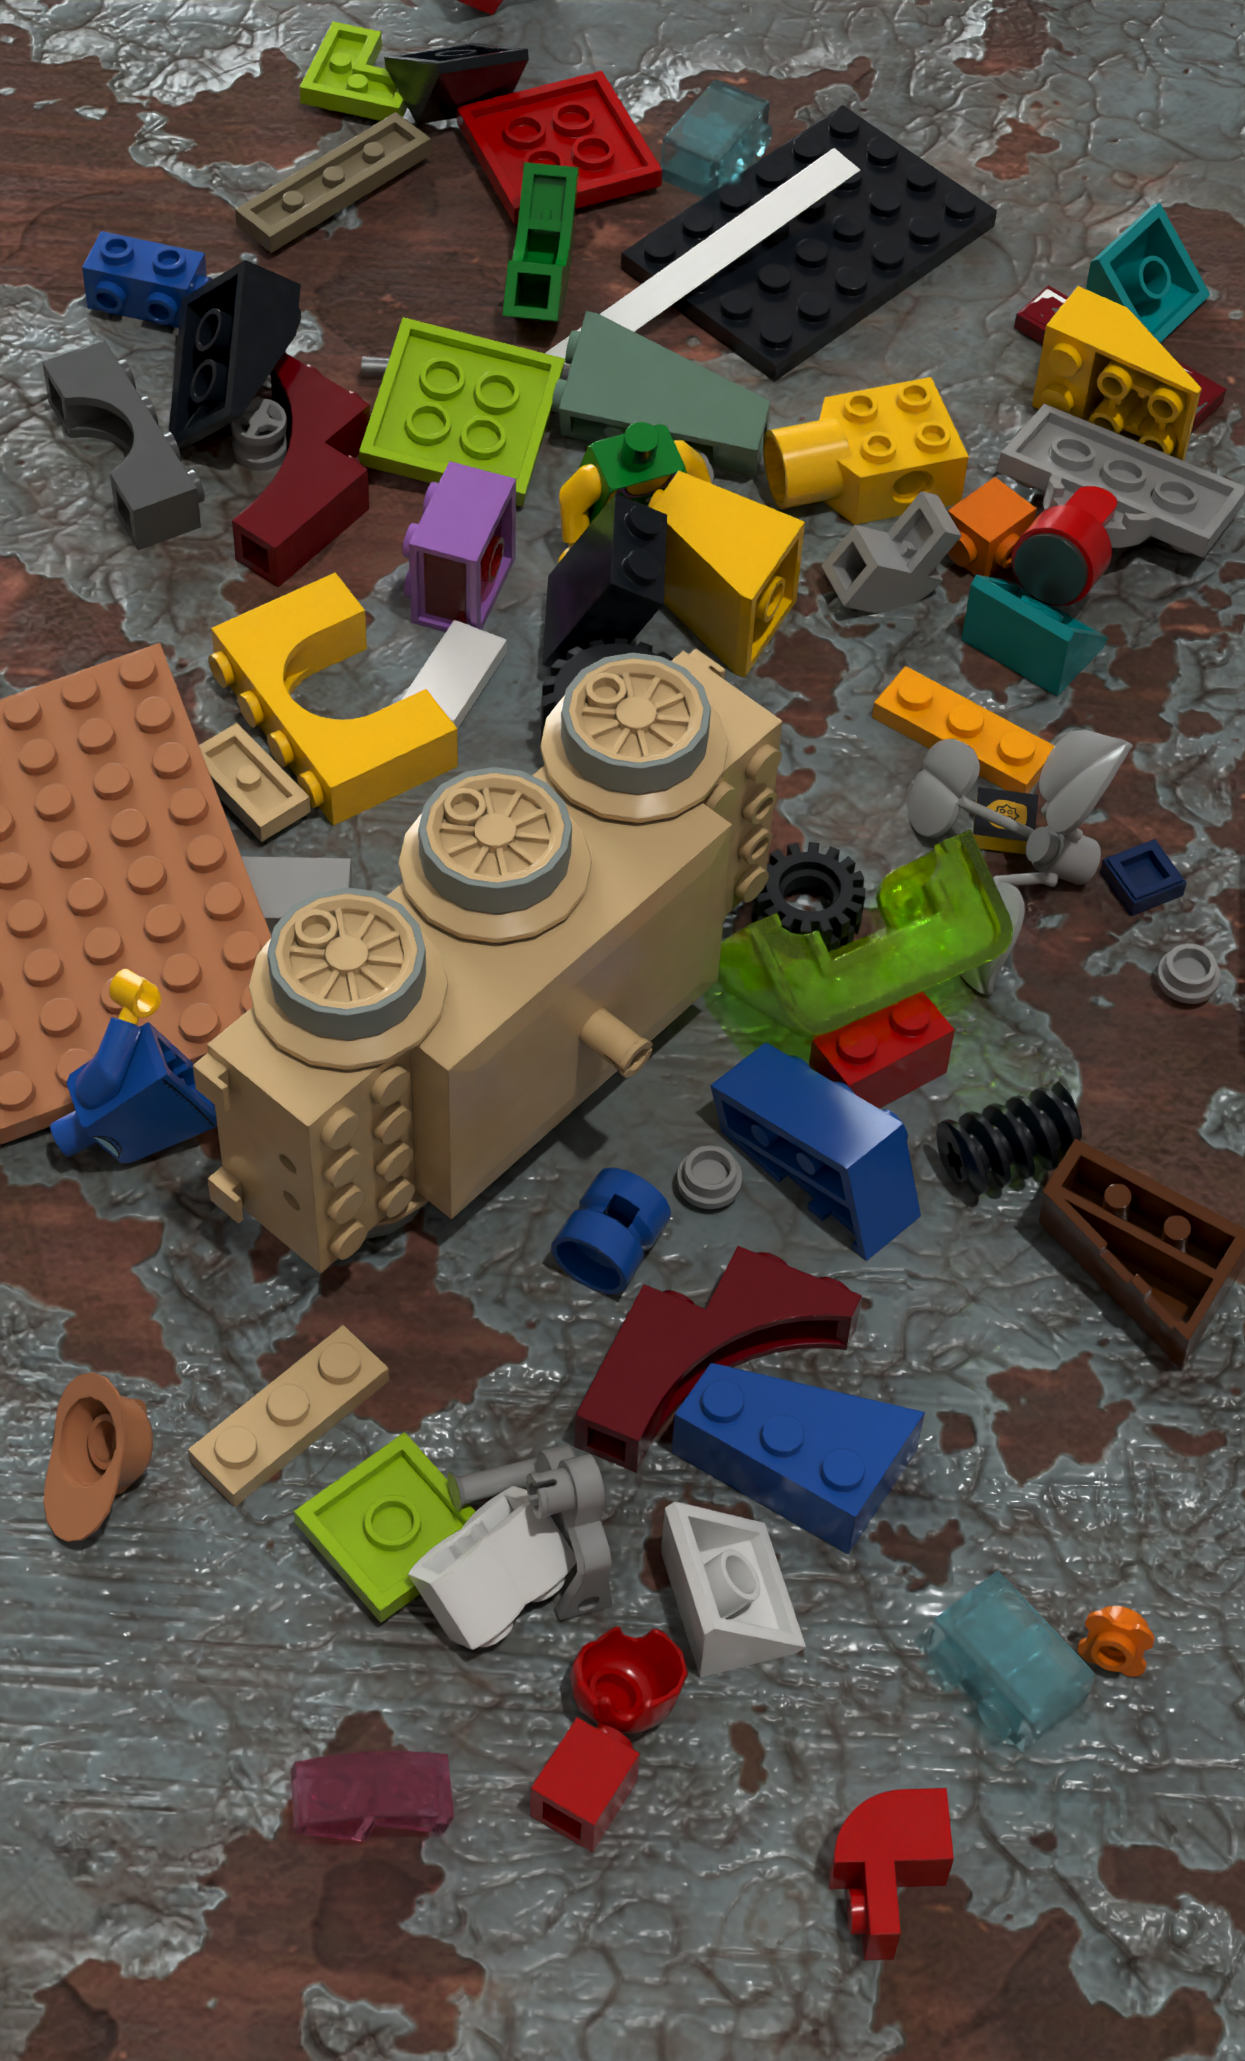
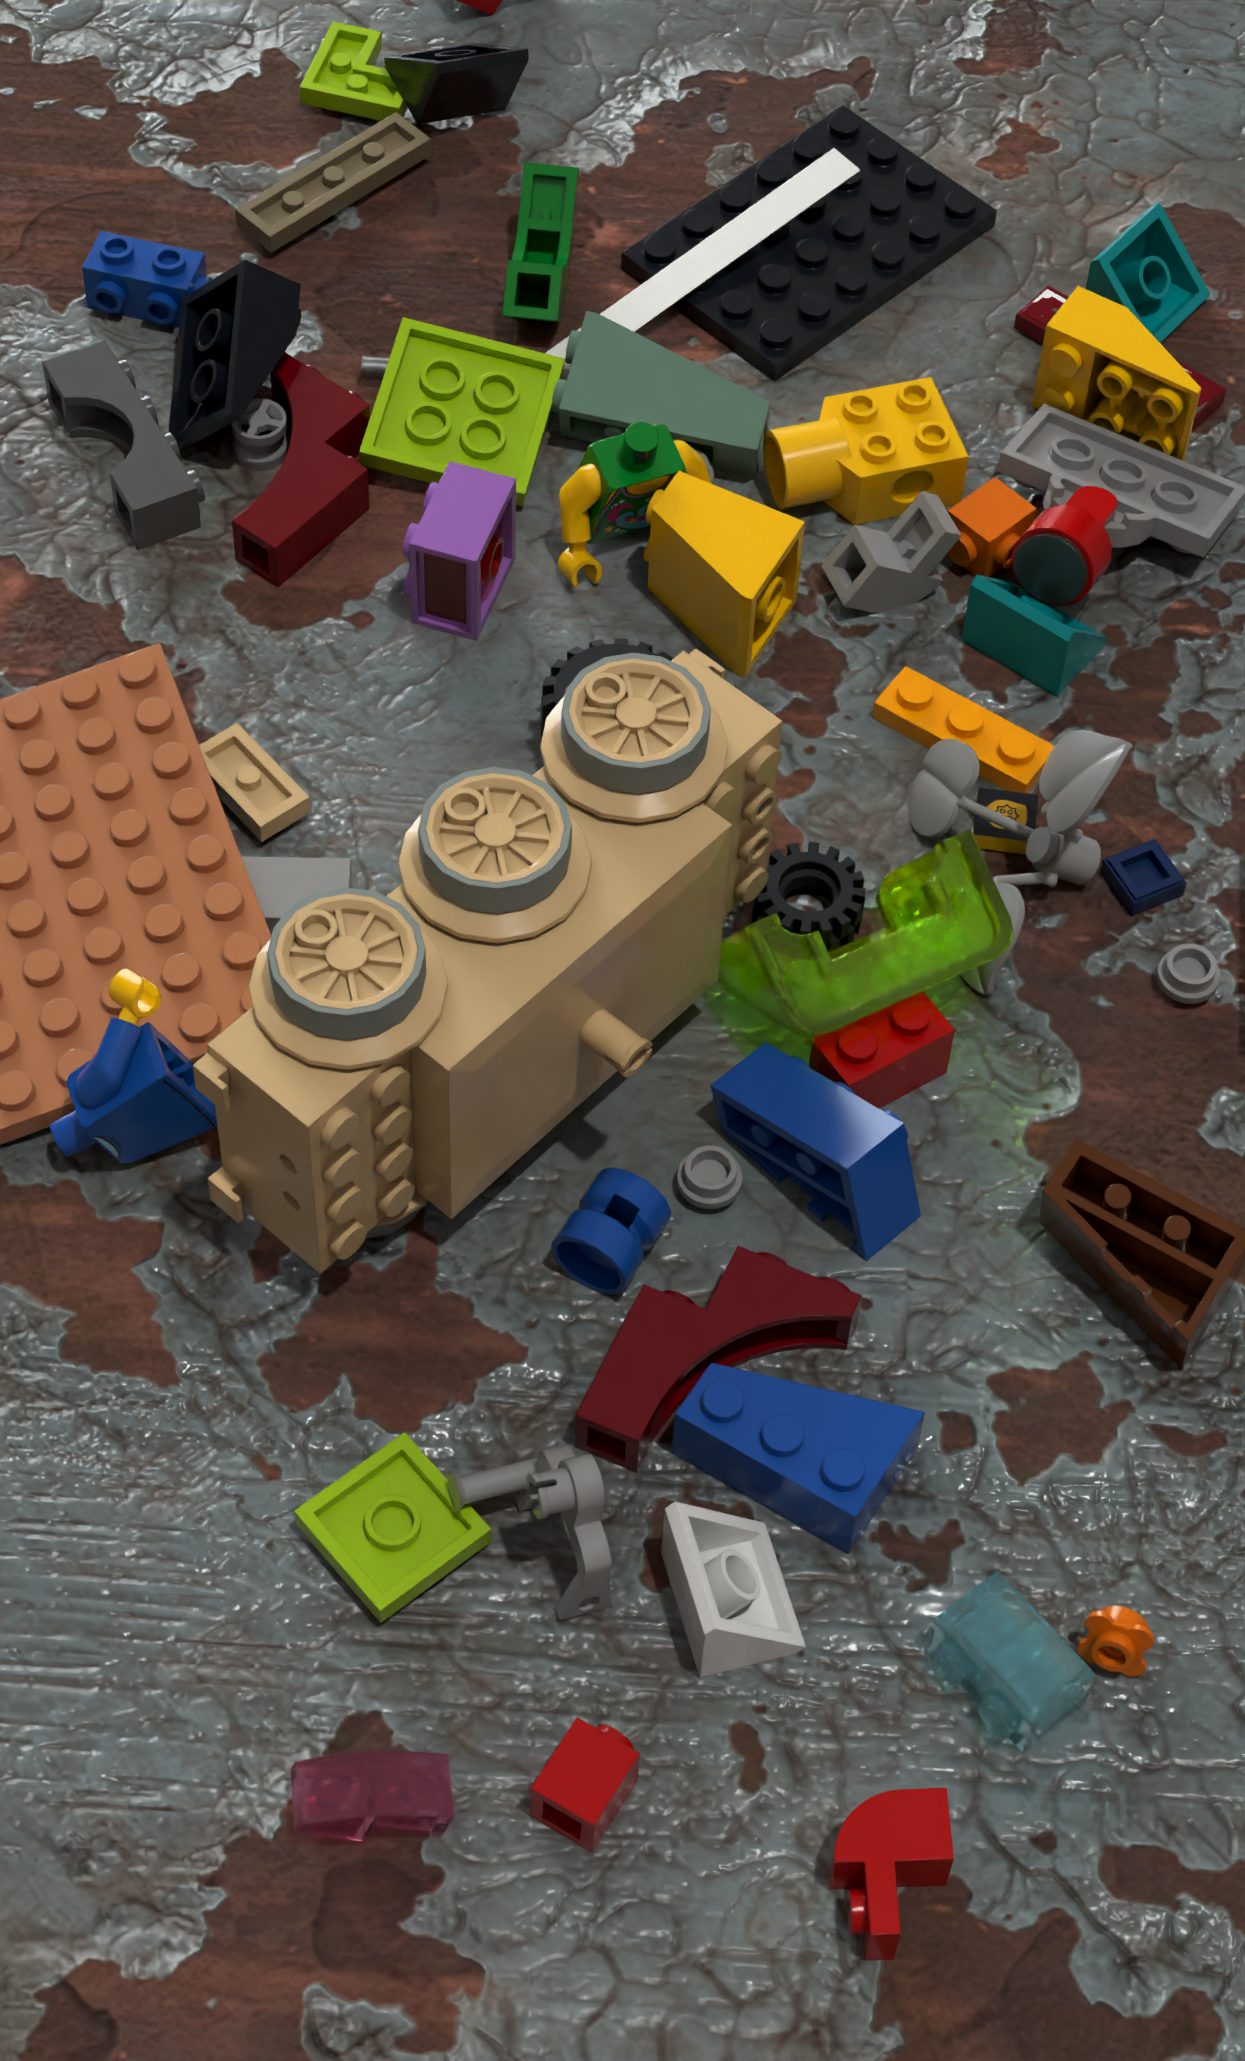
(95, 1454): nougat piece -> none
(288, 1415): tan plate -> none
(336, 761): yellow arch -> none
(460, 669): white tile -> none
(493, 1569): white brick -> none
(562, 125): red plate -> none
(607, 580): black brick -> none
(628, 1679): red hair -> none
(715, 139): clear light blue brick -> none
(1009, 1137): black piece -> none

